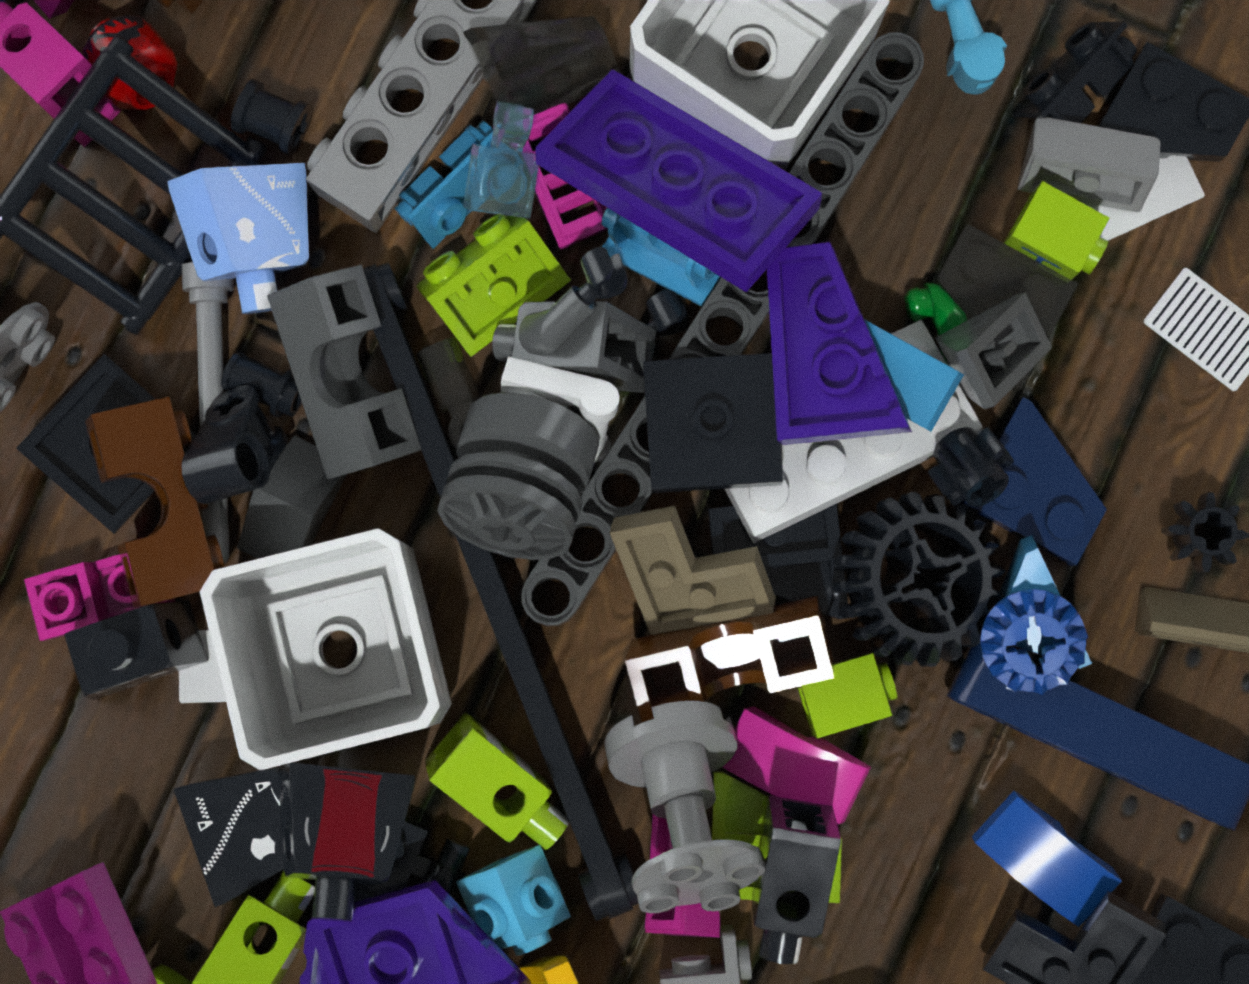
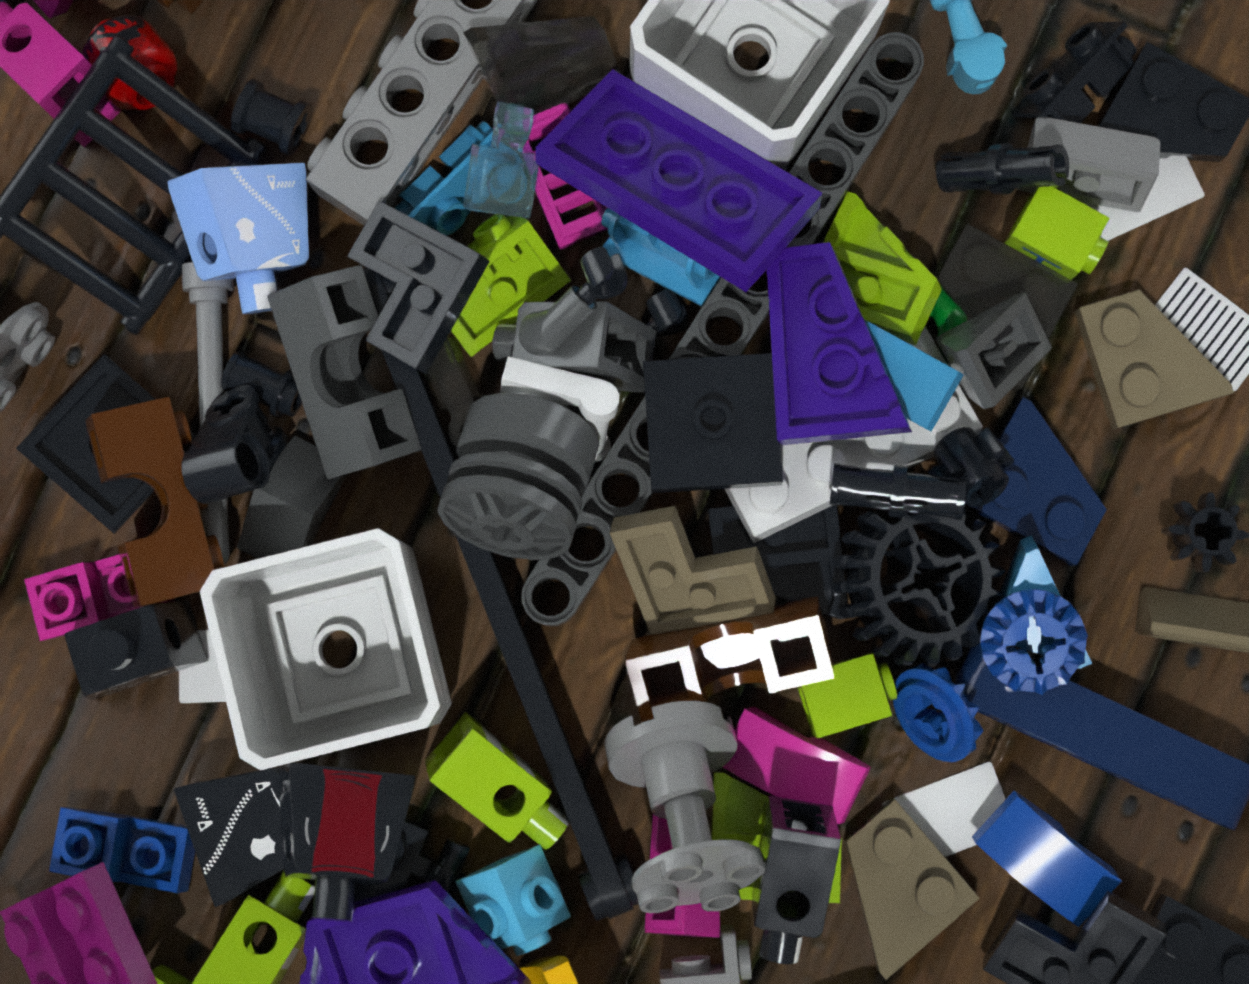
(131, 847): none -> blue slope
(431, 281): none -> black plate
(884, 277): none -> lime wing
(898, 491): none -> black pin
(903, 886): none -> dark tan wing
(941, 735): none -> blue gear
(954, 807): none -> white sticker
(1003, 169): none -> black pin
(1144, 361): none -> dark tan wing

